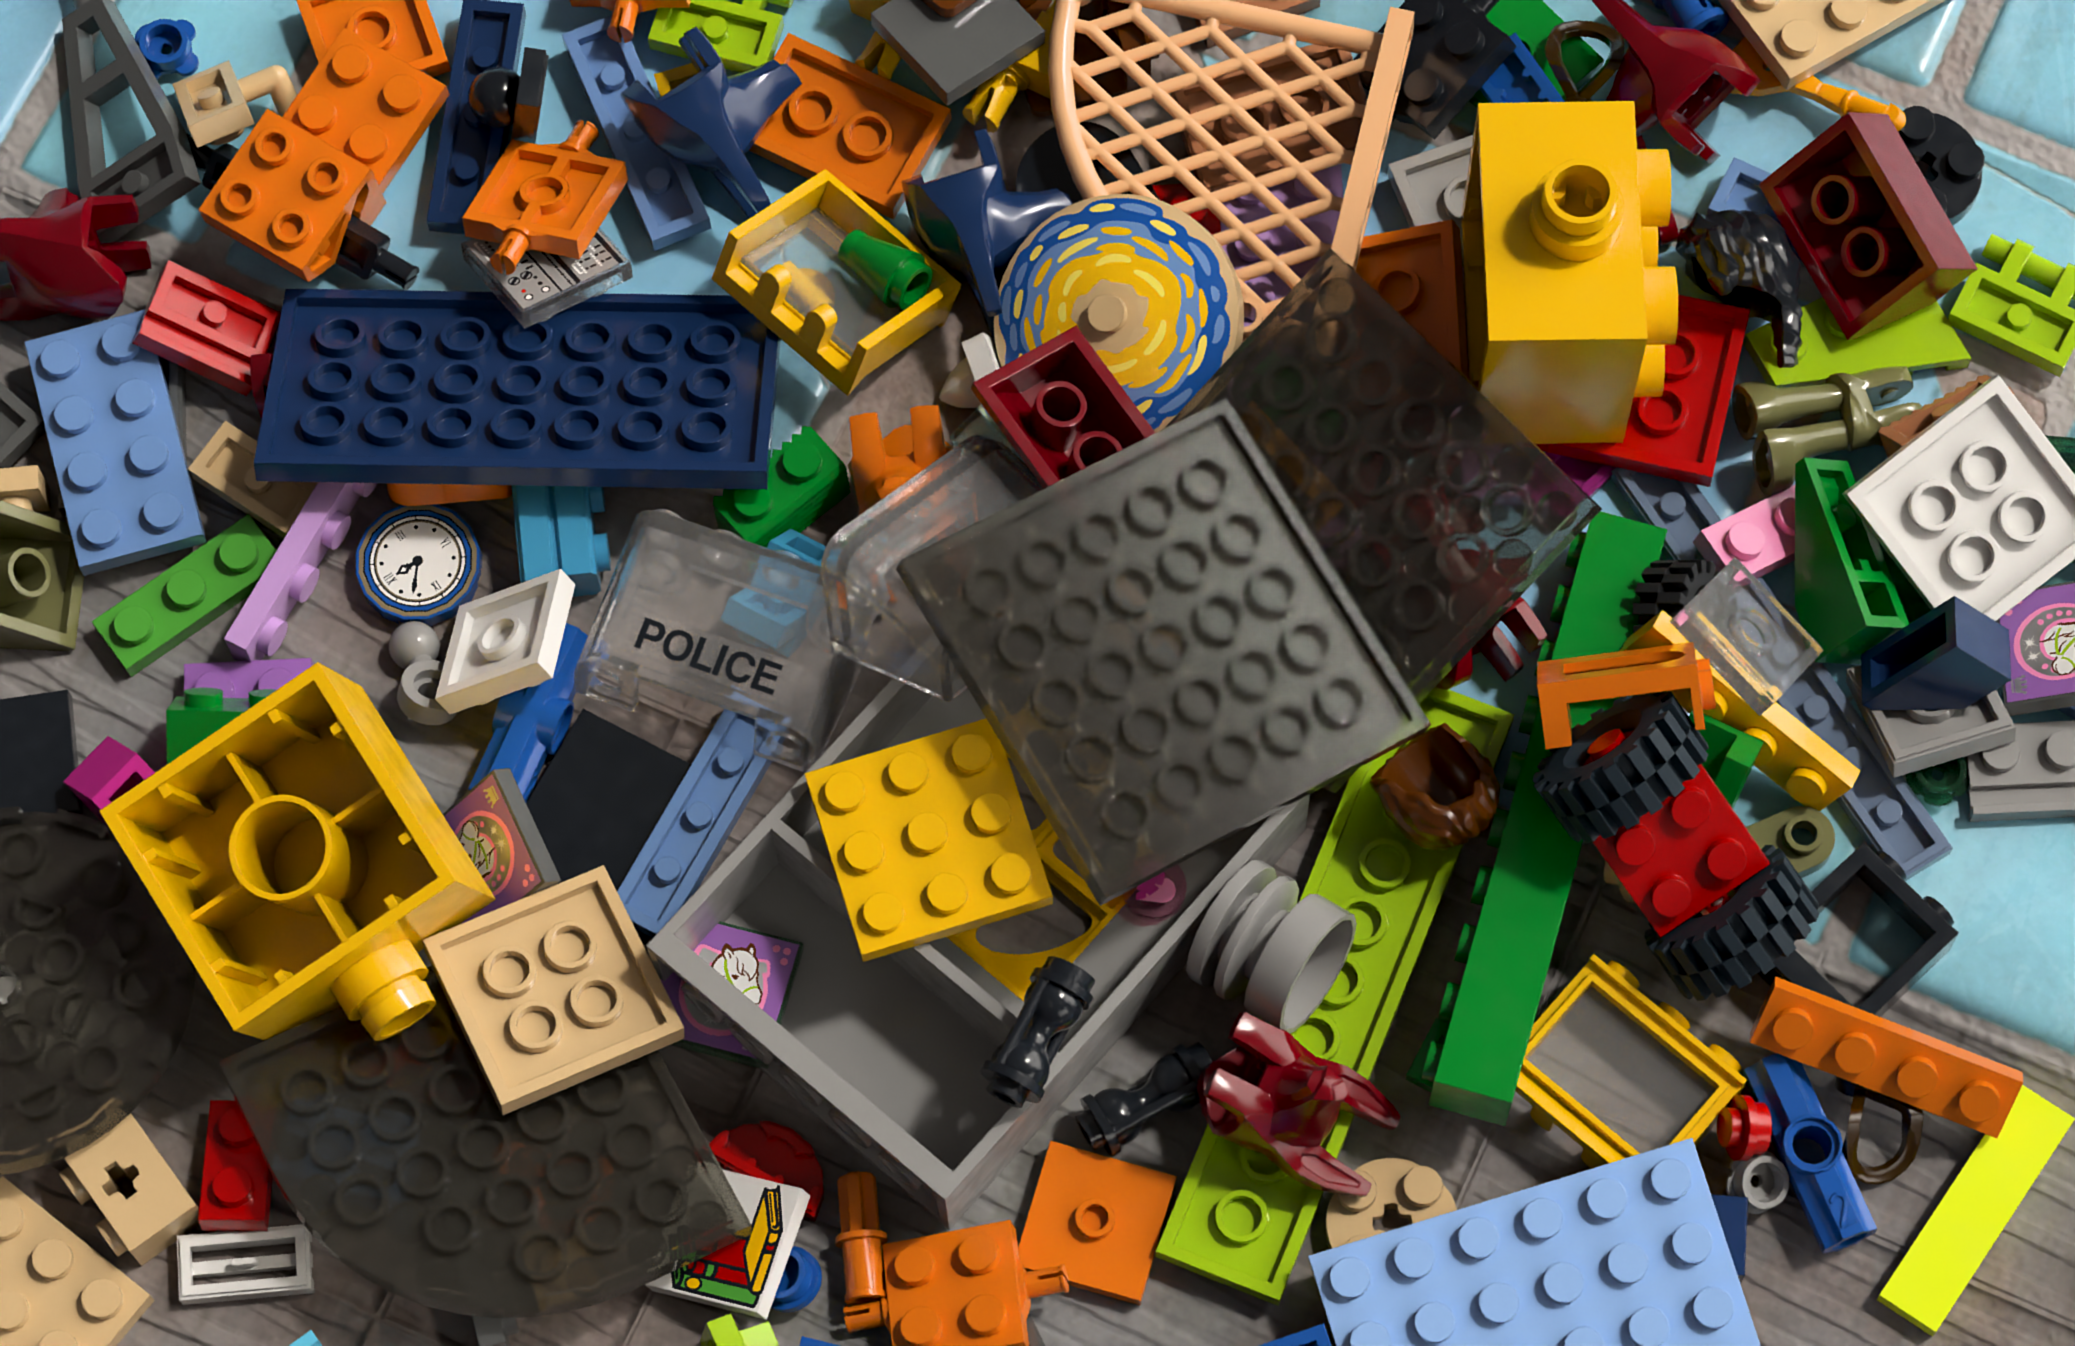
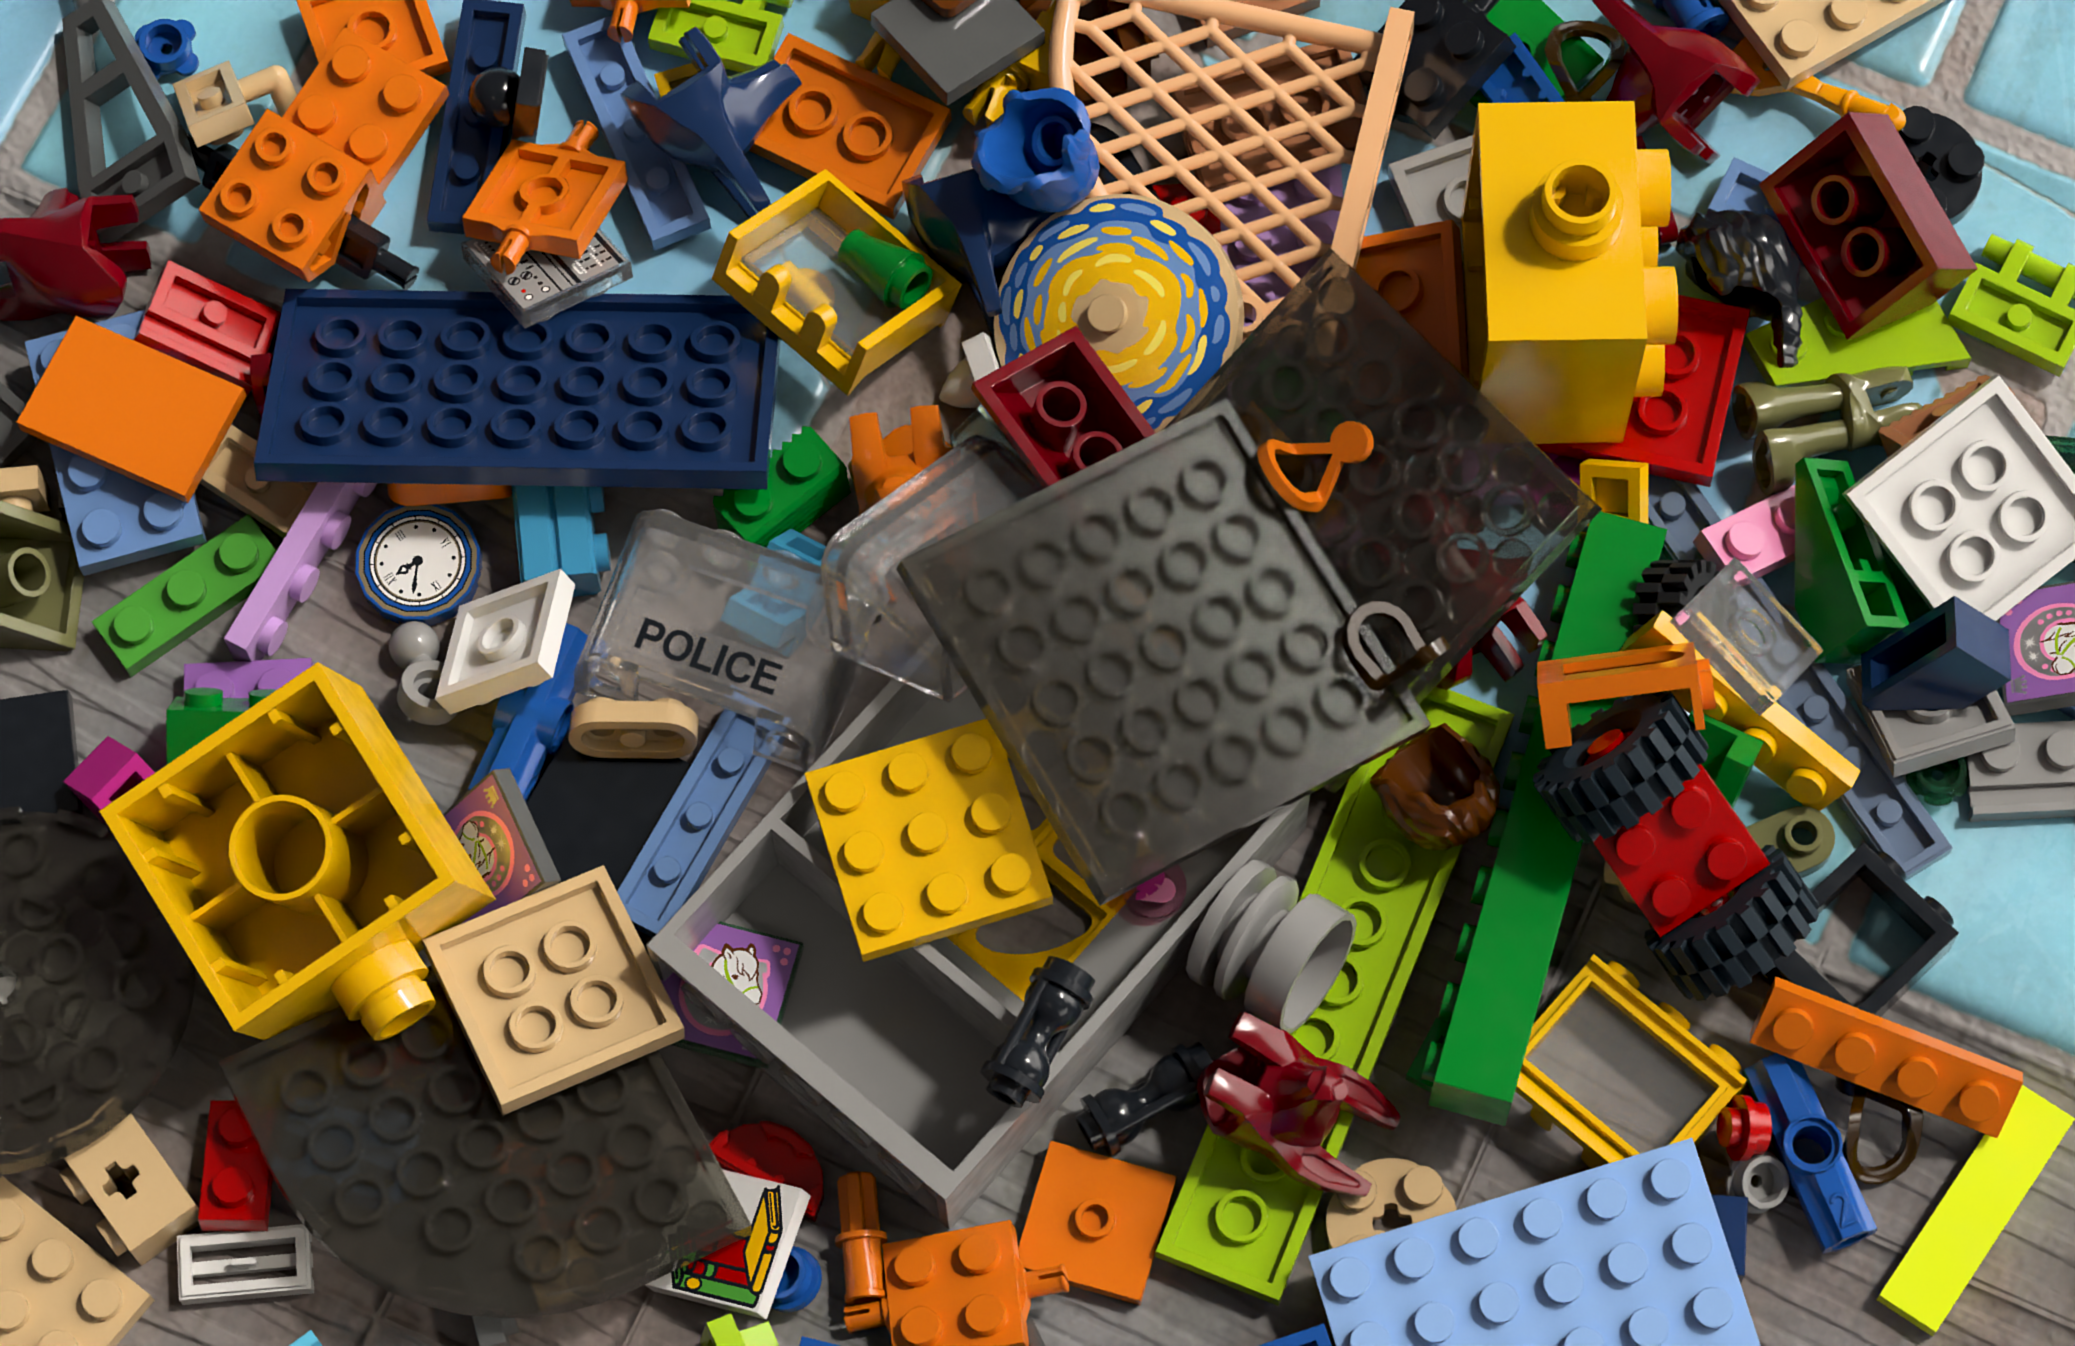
(131, 409): none -> orange tile
(633, 728): none -> tan plate
(1039, 150): none -> blue hair
(1349, 443): none -> orange piece
(1365, 666): none -> dark brown piece
(1617, 487): none -> yellow plate

